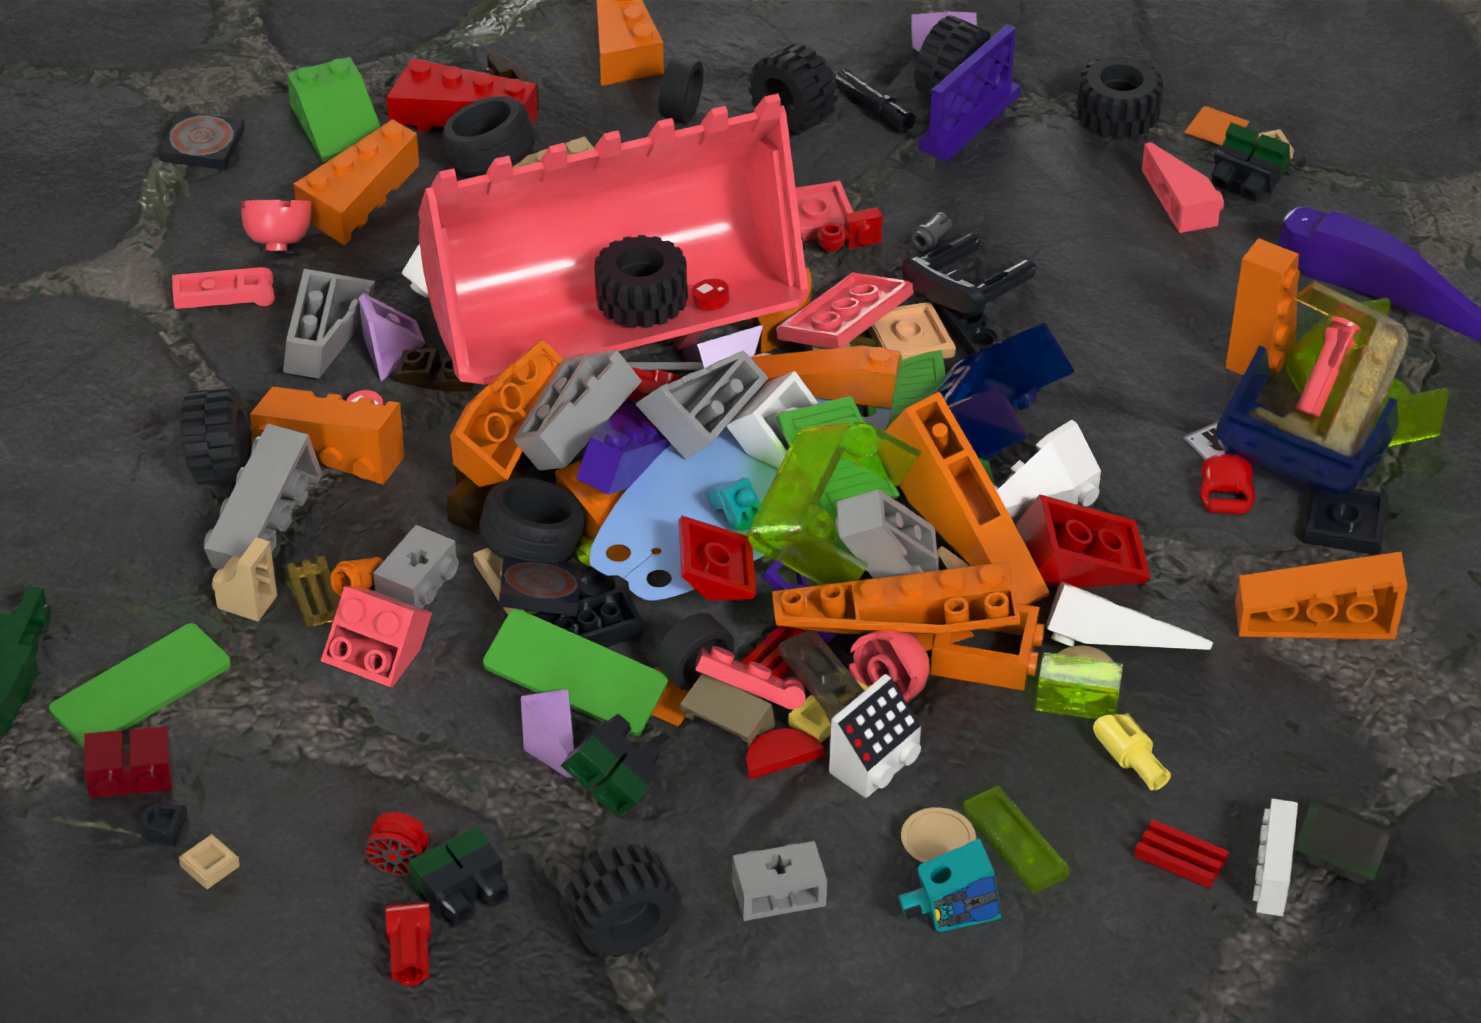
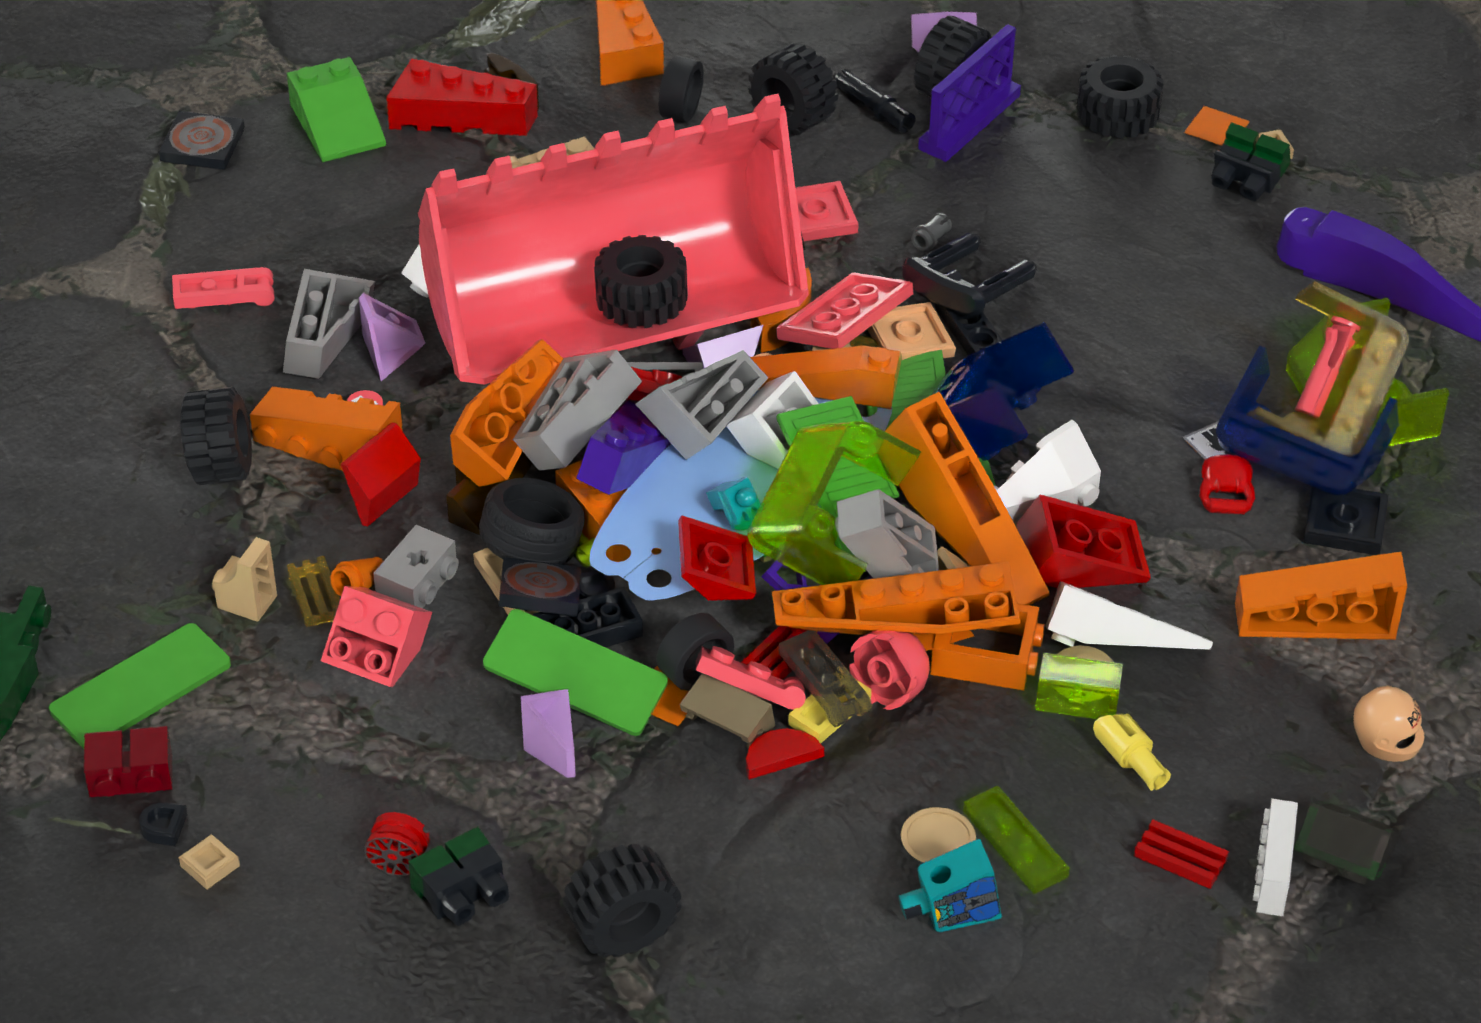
(264, 493): light grey wedge -> none
(276, 221): coral cylinder -> none
(359, 180): orange wedge -> none
(381, 473): none -> red slope
(408, 936): red piece -> none
(429, 371): dark brown slope -> none
(488, 131): black tyre -> none
(610, 755): dark green hips -> none
(710, 294): red tile -> none
(779, 880): light grey brick -> none
(859, 230): red plate -> none
(873, 738): slope -> none
(1182, 190): coral slope -> none
(1264, 307): orange wedge -> none
(1385, 719): none -> light nougat helmet

